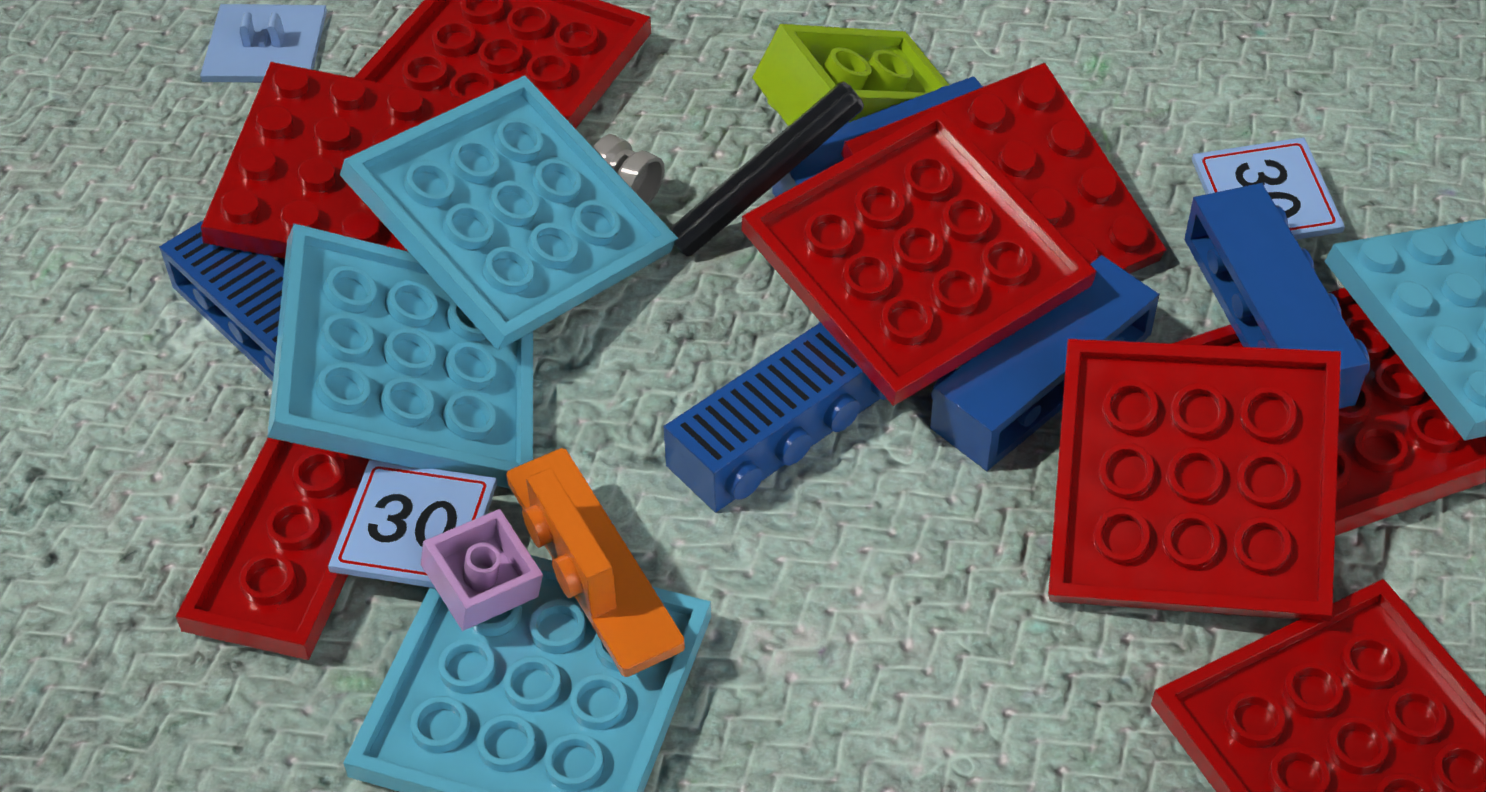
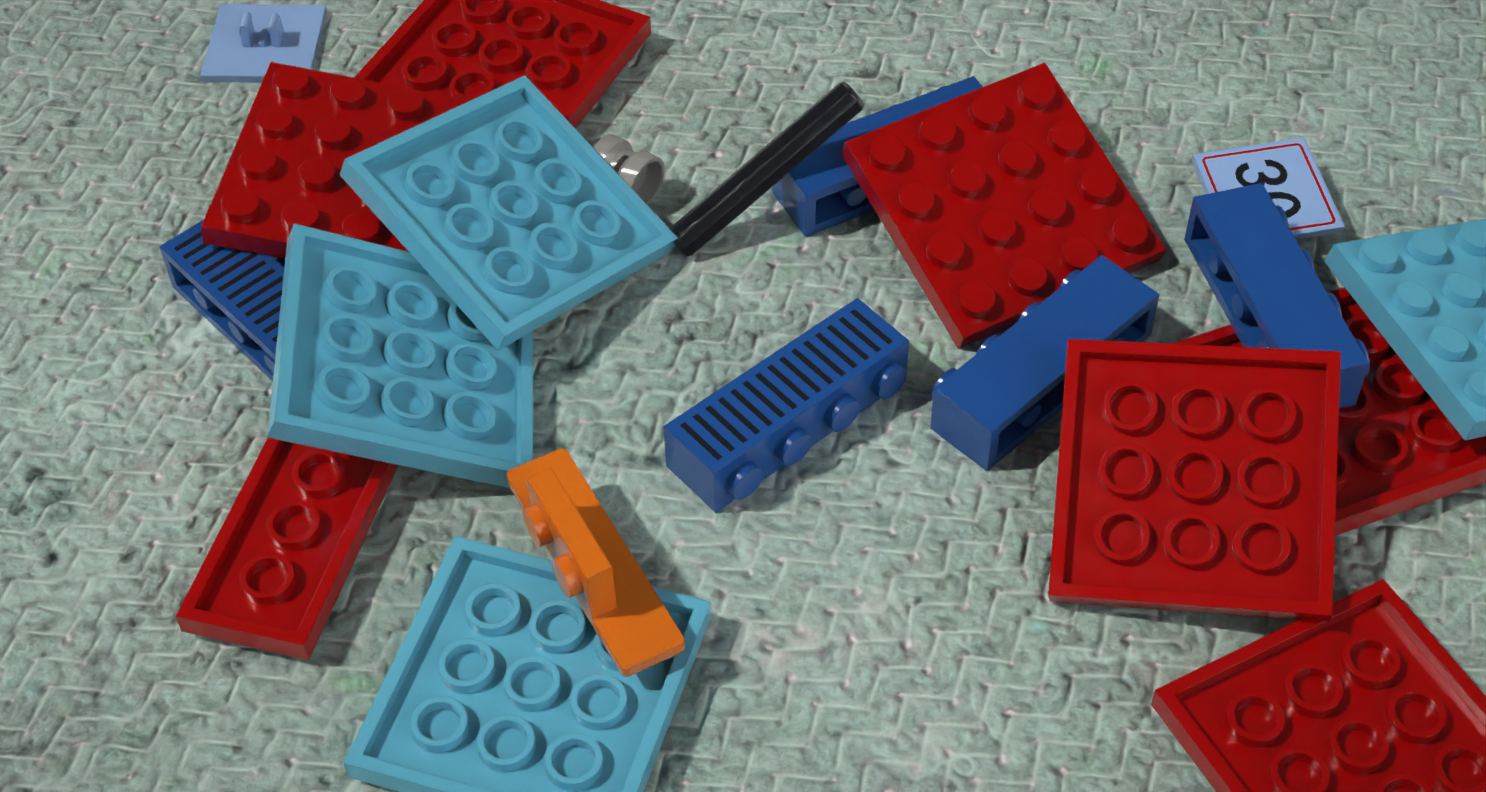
(399, 511): light blue piece -> none
(481, 569): lavender piece -> none
(812, 60): lime slope -> none
(917, 254): red plate -> none

